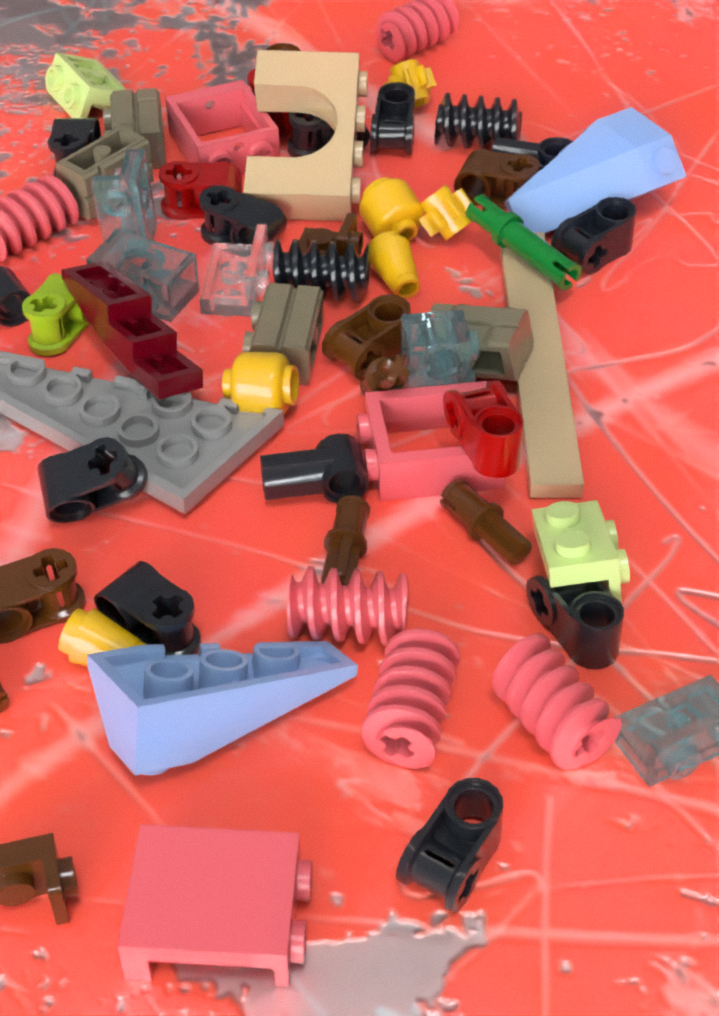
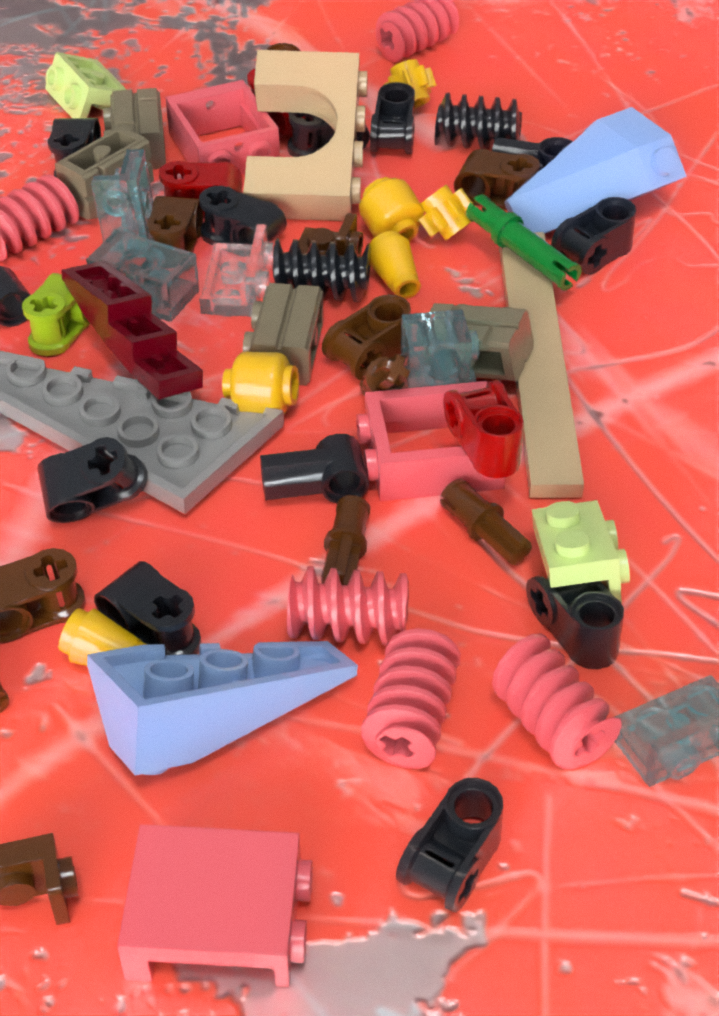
(176, 221): none -> reddish brown piece

